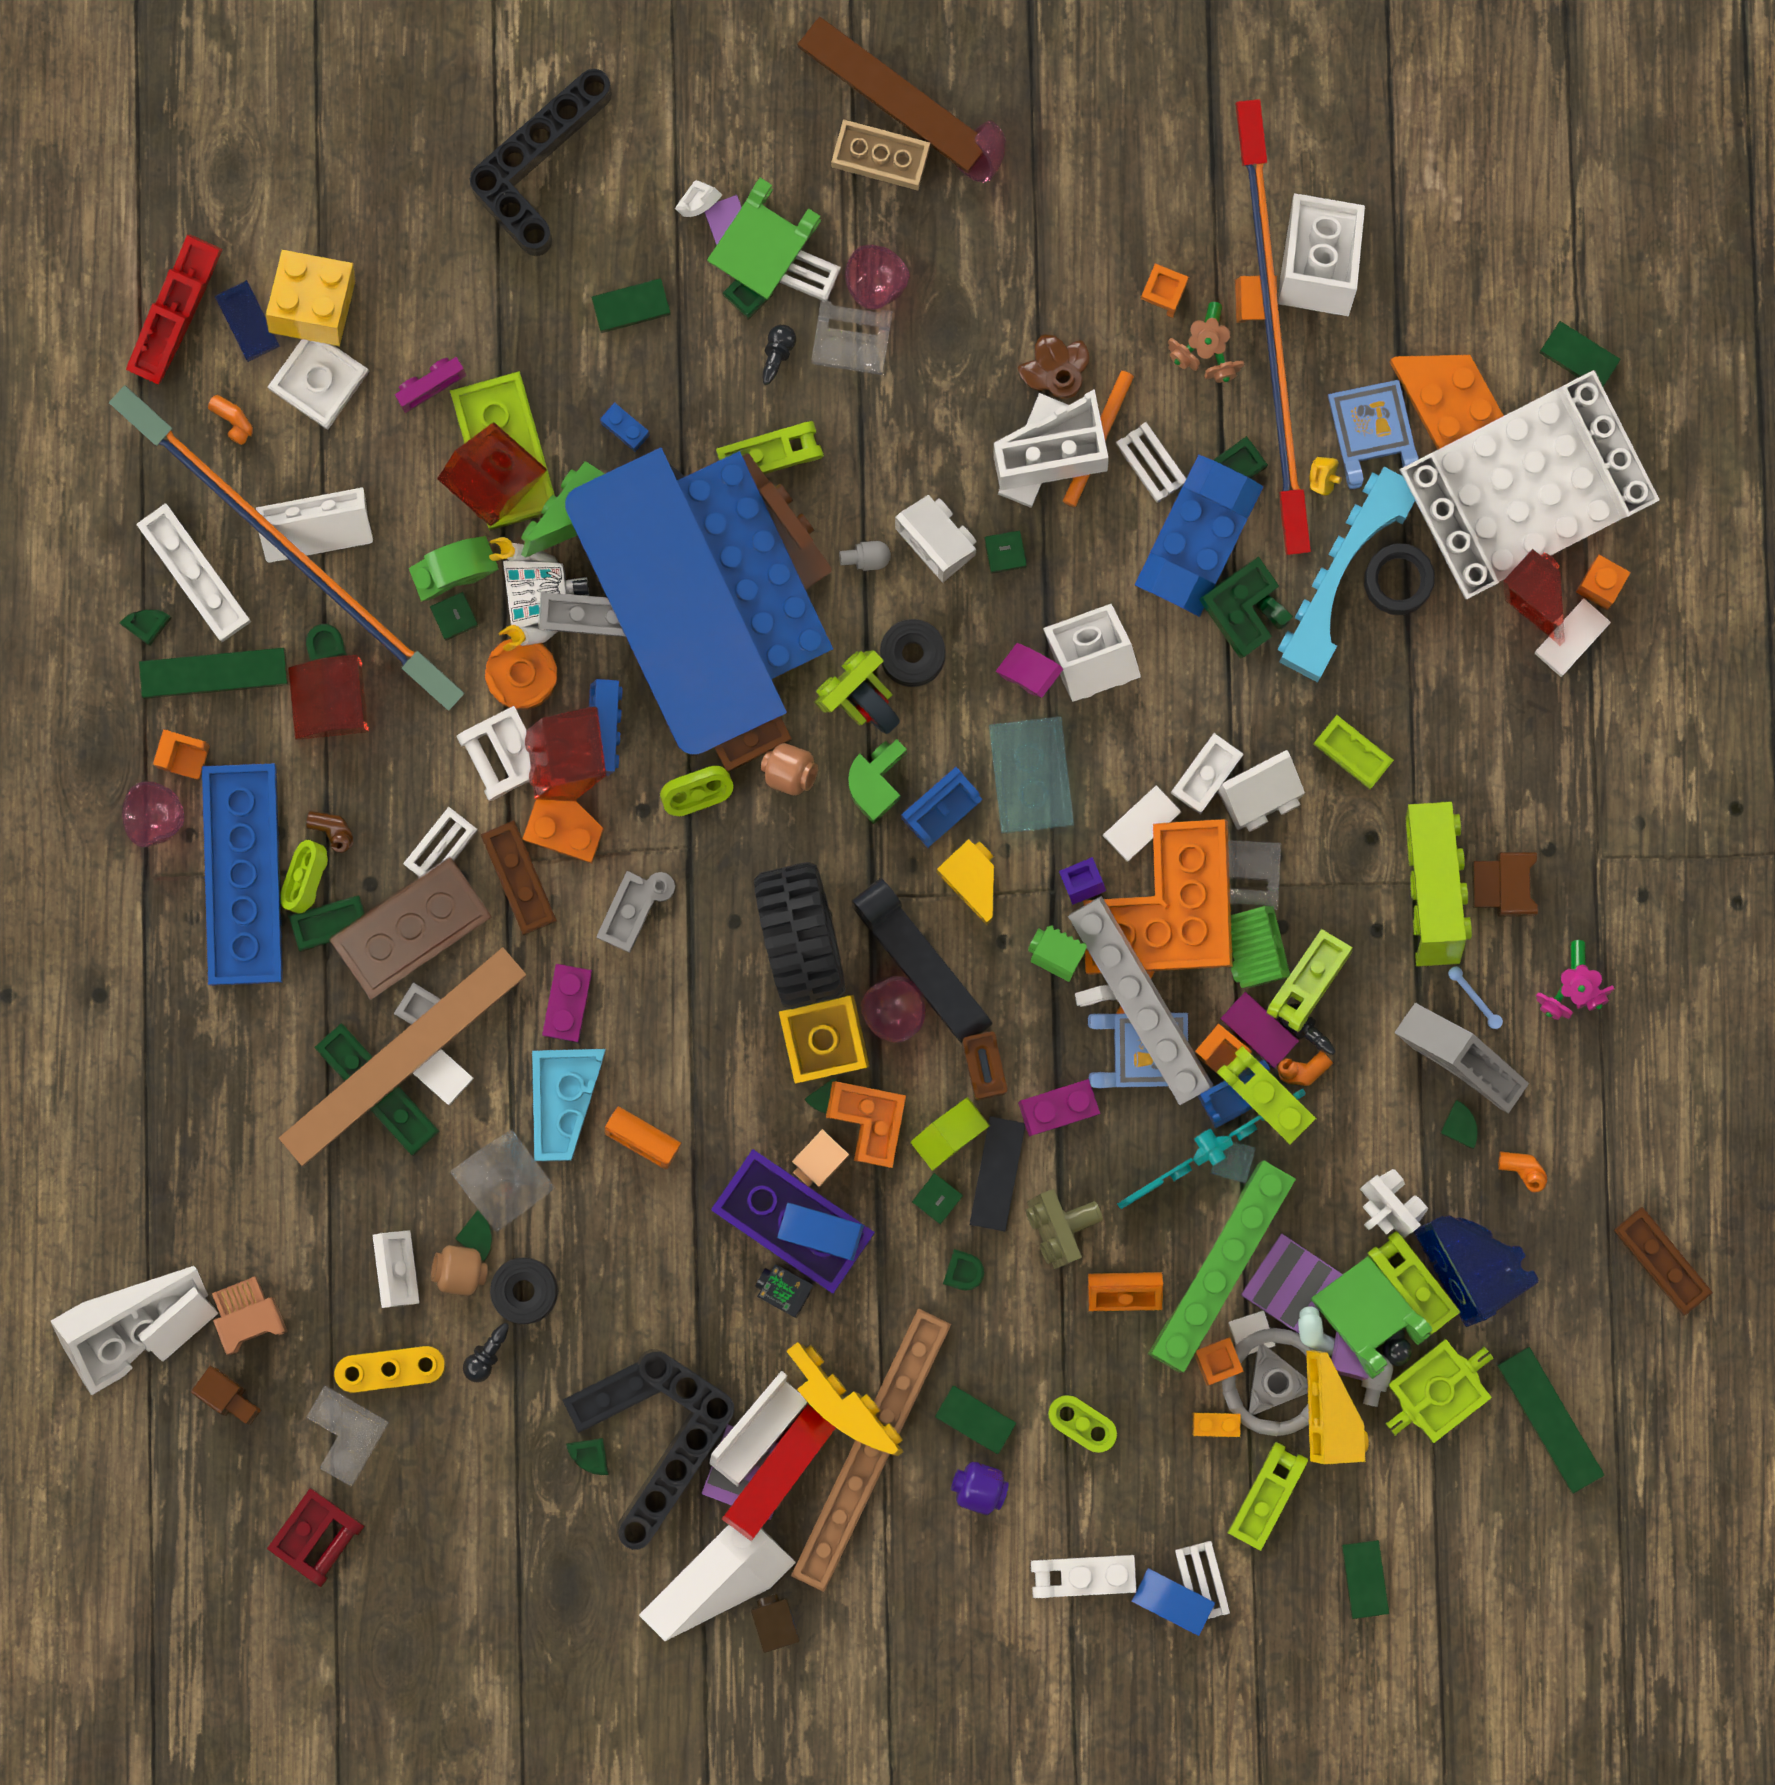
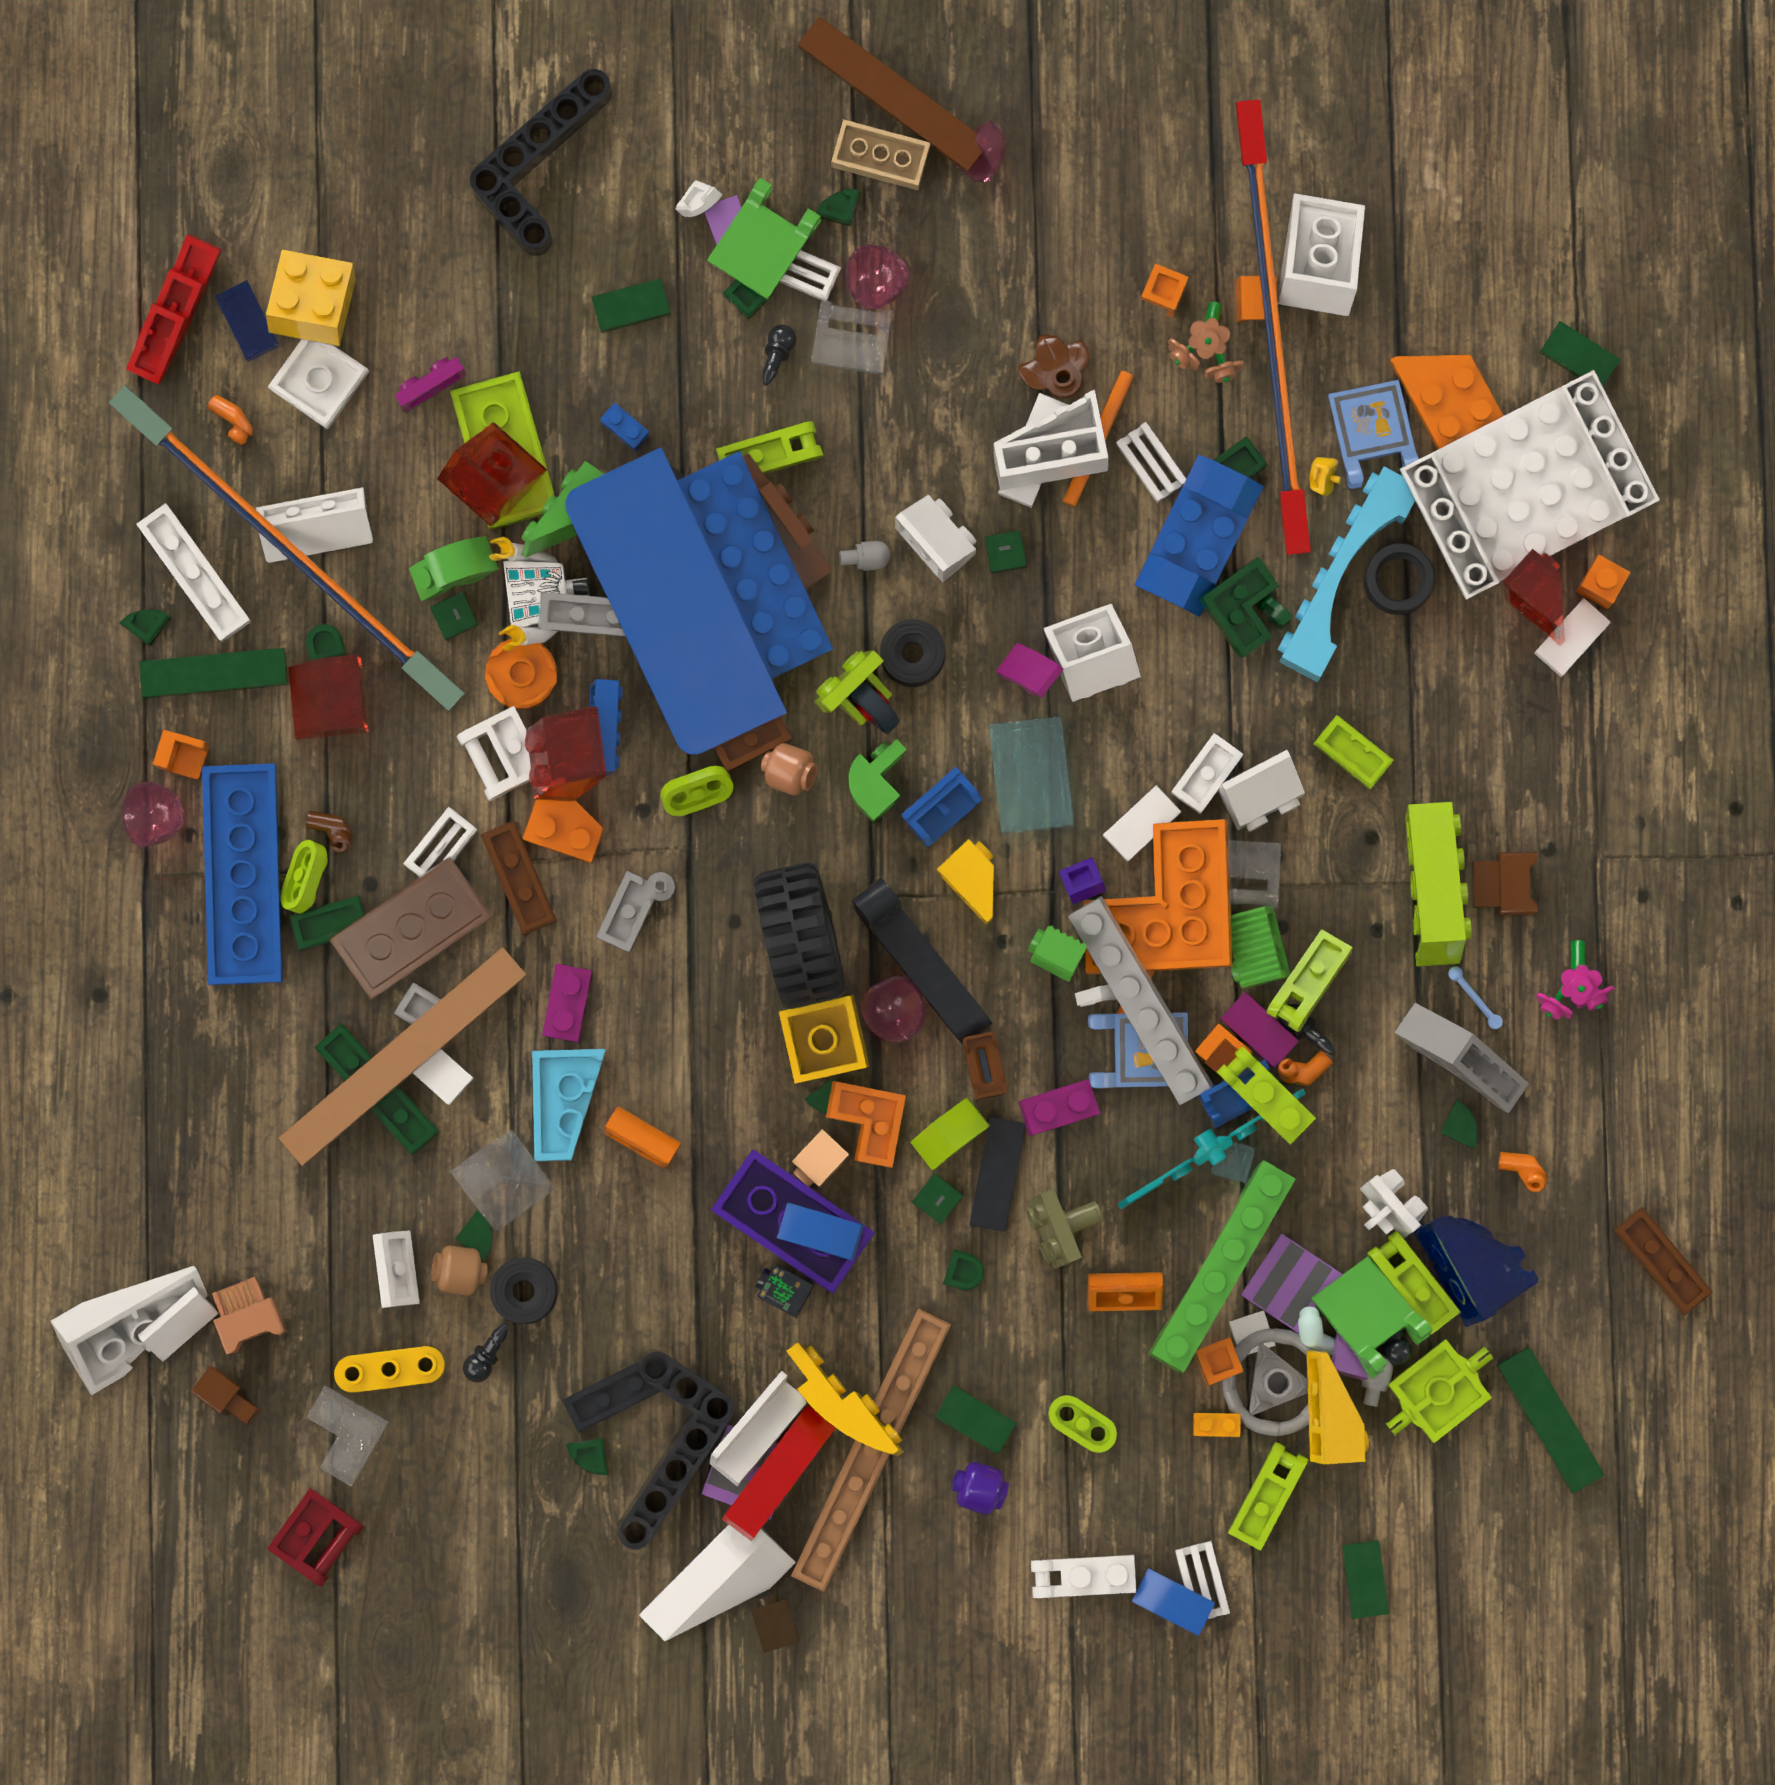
(840, 207): none -> dark green tile

